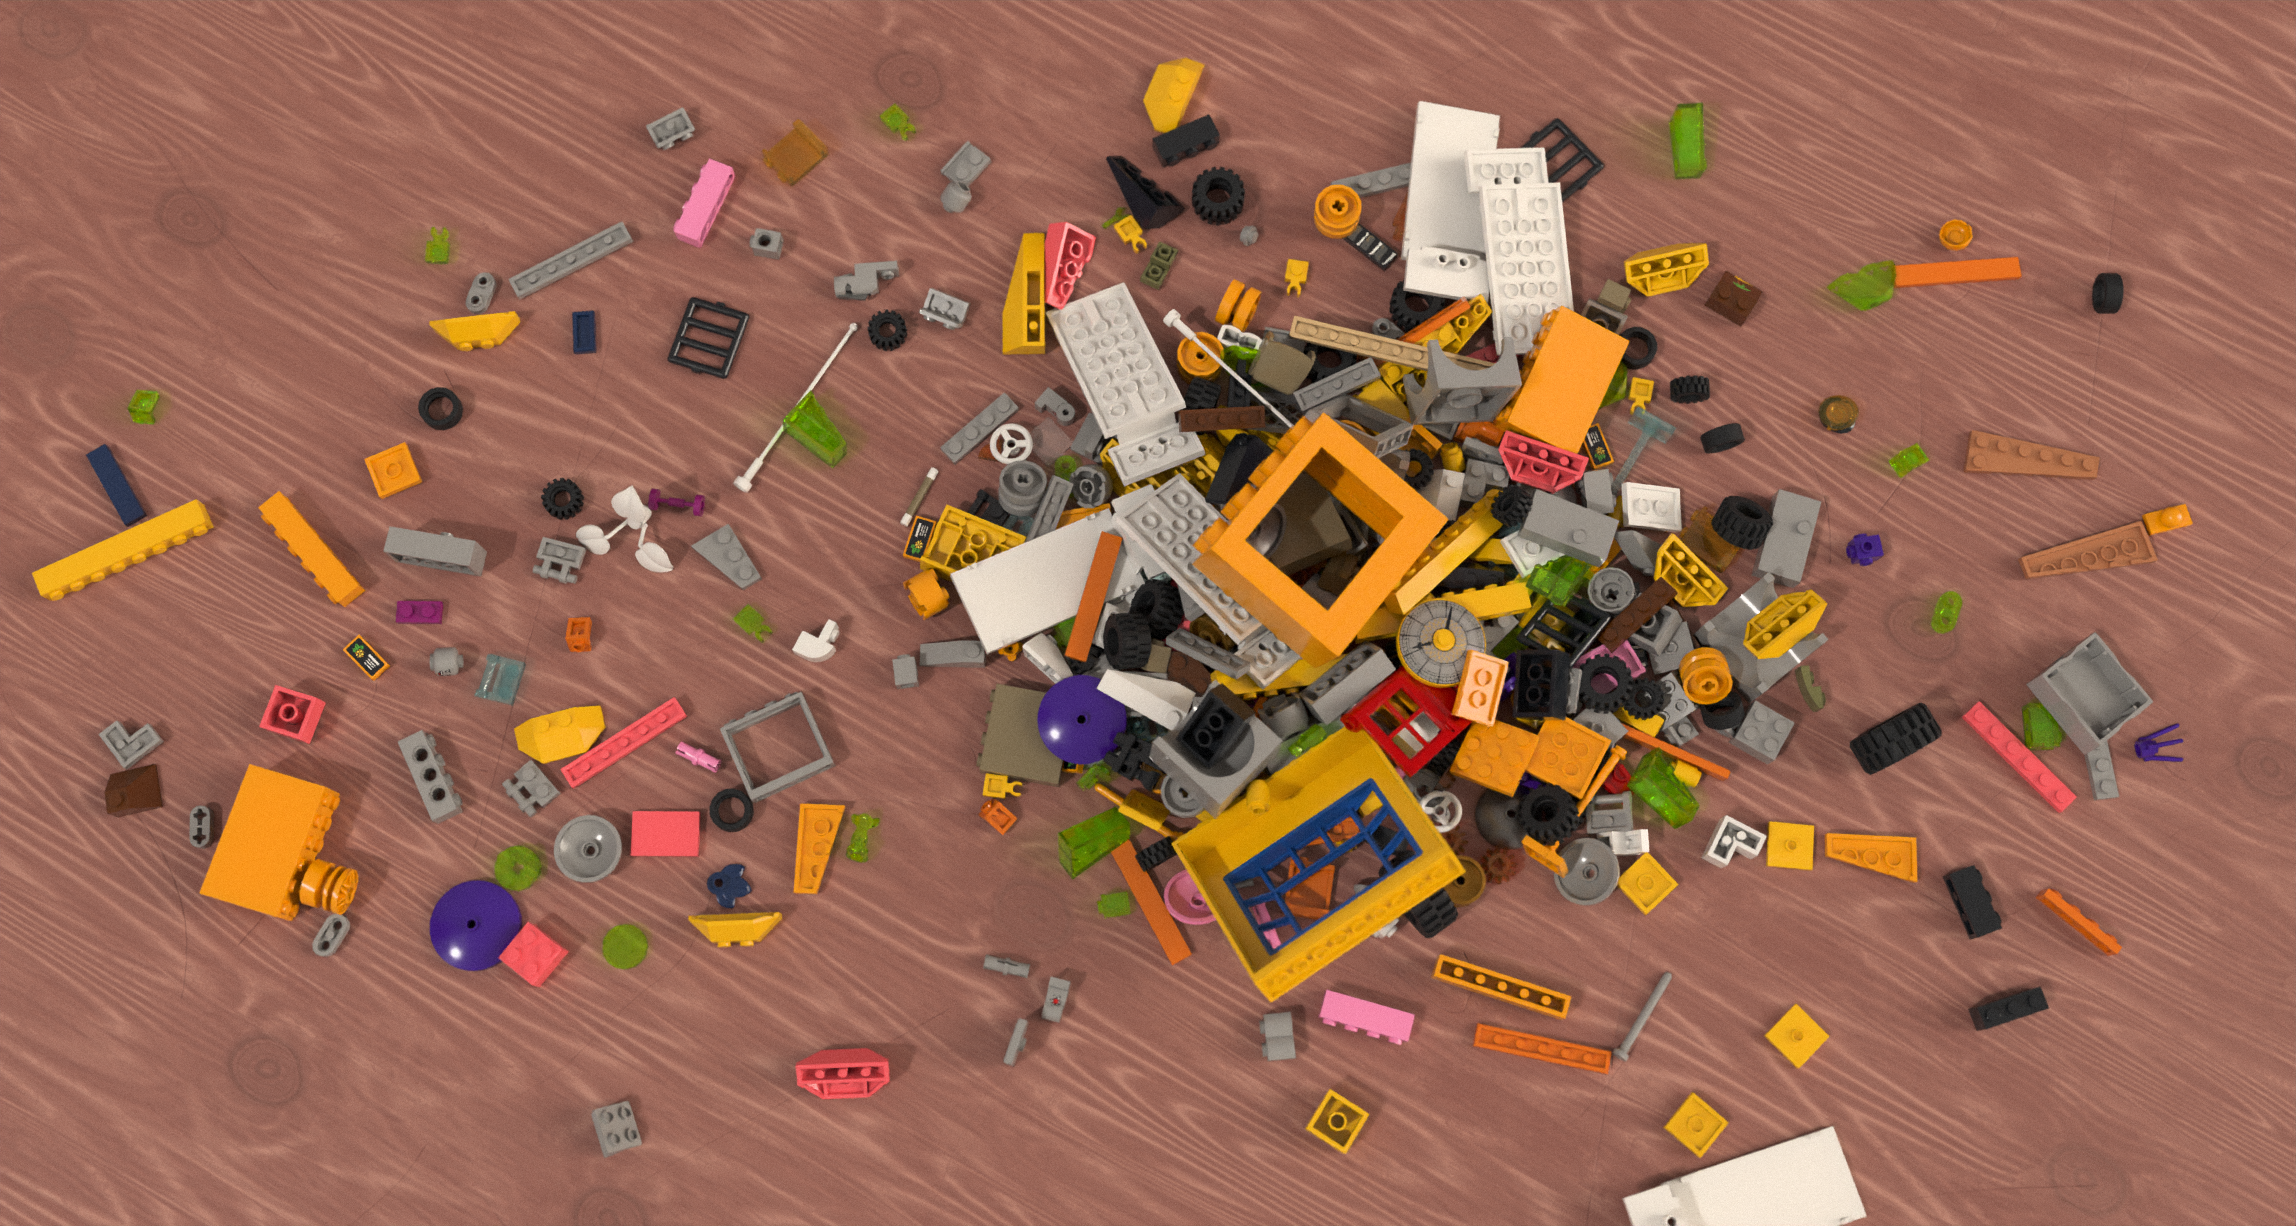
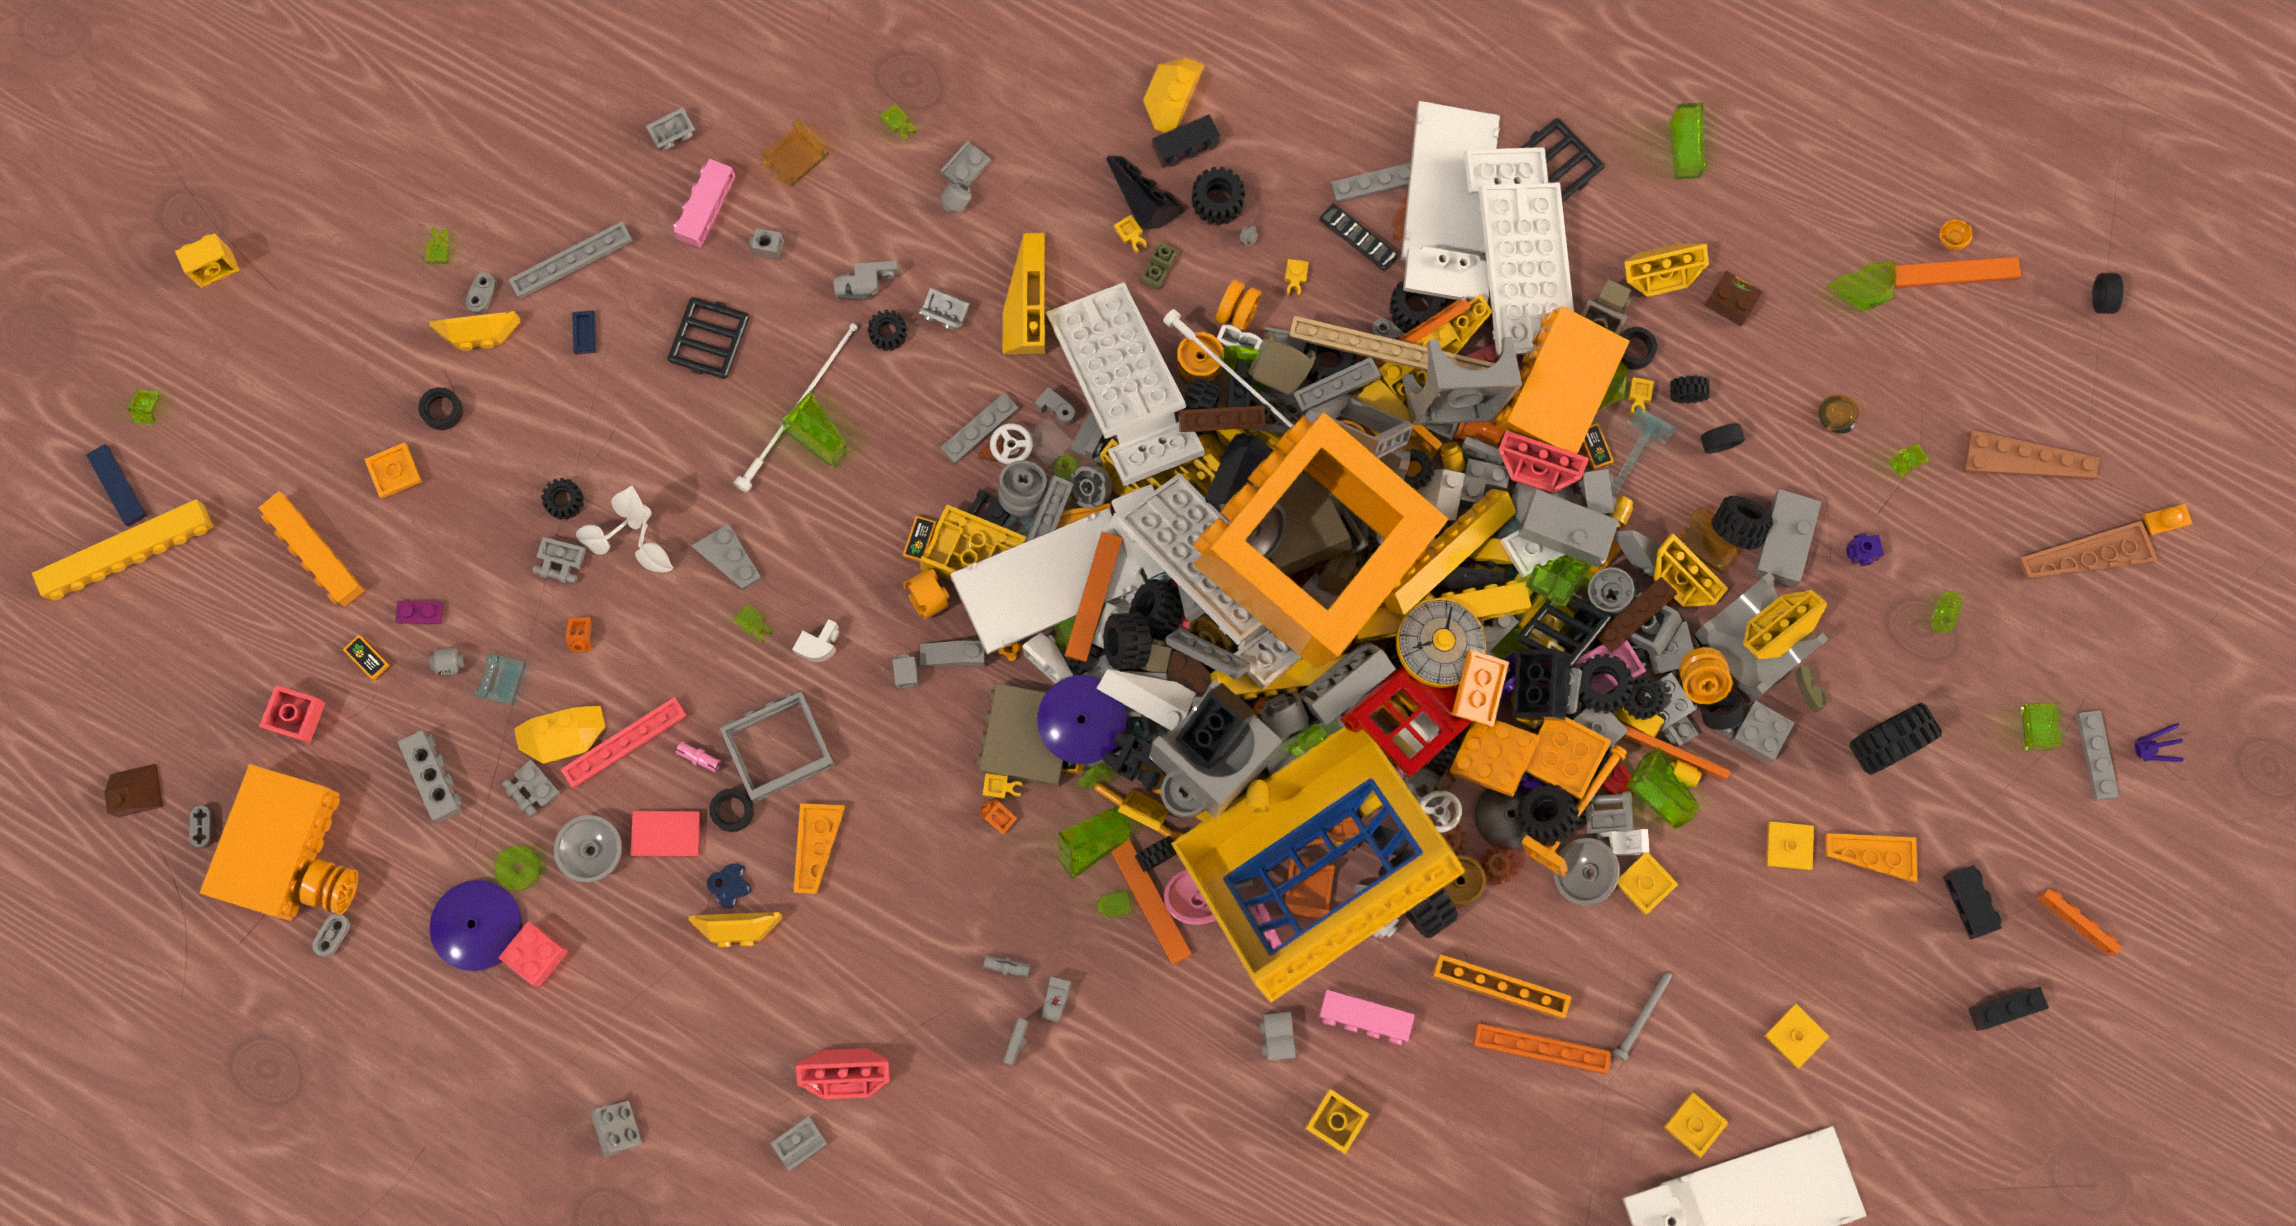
(130, 748): light grey plate -> none
(207, 260): none -> yellow brick
(435, 551): light grey brick -> none
(625, 946): clear neon green tile -> none
(698, 505): magenta wheel -> none
(799, 1143): none -> light grey plate
(857, 849): clear neon green animal -> none
(919, 496): dark tan bar -> none
(1065, 256): coral wedge -> none
(1118, 216): clear neon green hand -> none
(1337, 211): light orange wheel -> none
(1511, 505): black tyre -> none
(1651, 507): white plate -> none
(1730, 837): white brick -> none
(2019, 757): coral plate -> none
(2089, 693): light grey tile -> none

